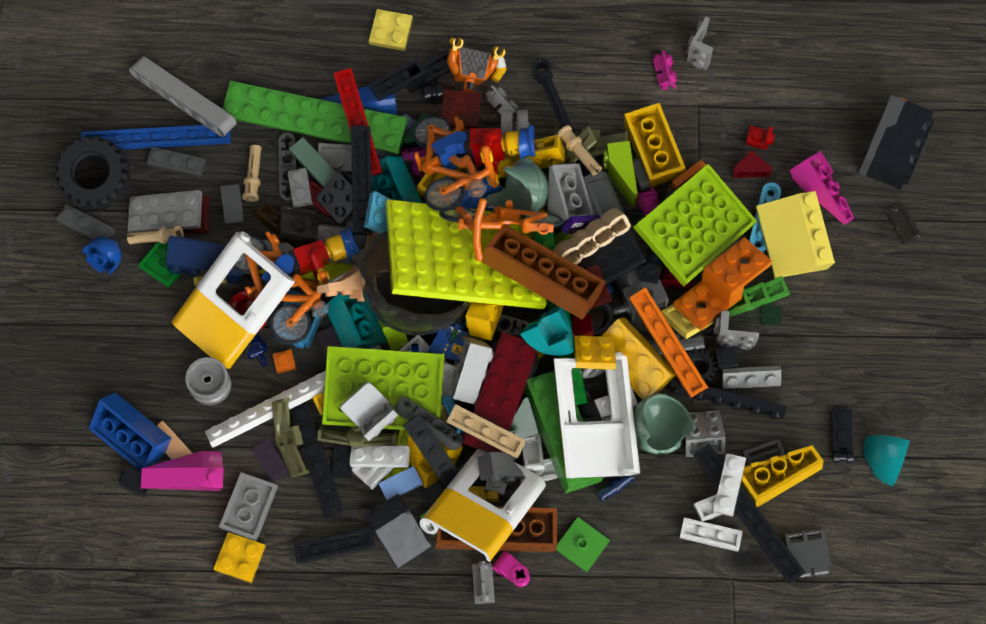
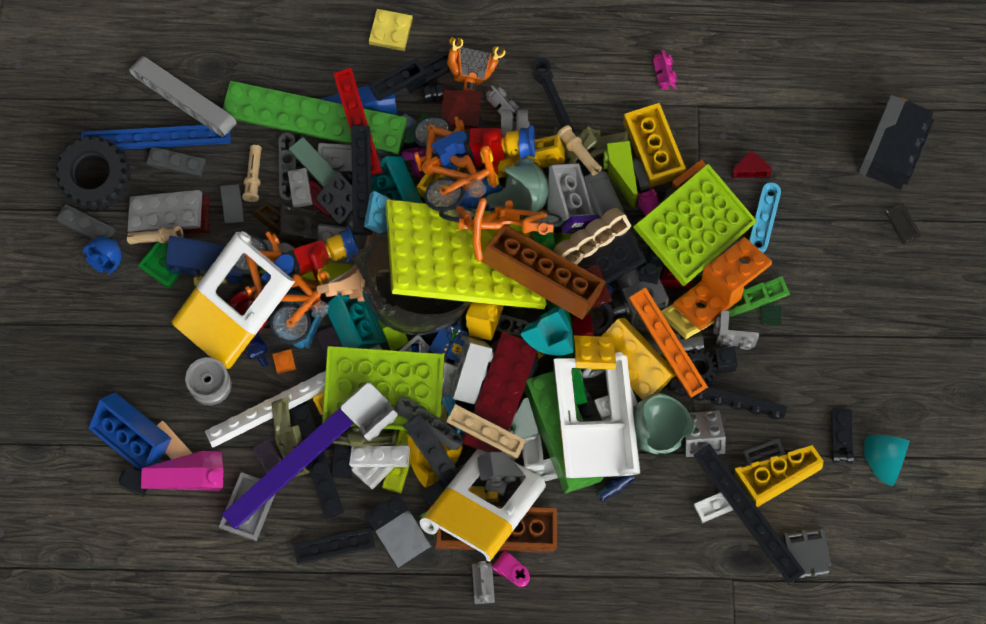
(239, 557): yellow plate -> none
(287, 469): none -> dark purple tile
(400, 483): light blue tile -> none
(500, 70): yellow arm -> none
(582, 544): bright green plate -> none
(698, 52): light grey bracket -> none
(711, 534): white plate -> none
(729, 485): white plate -> none
(751, 377): light grey plate -> none
(760, 137): red bracket -> none
(795, 235): light yellow slope -> none
(815, 175): dark pink wedge -> none

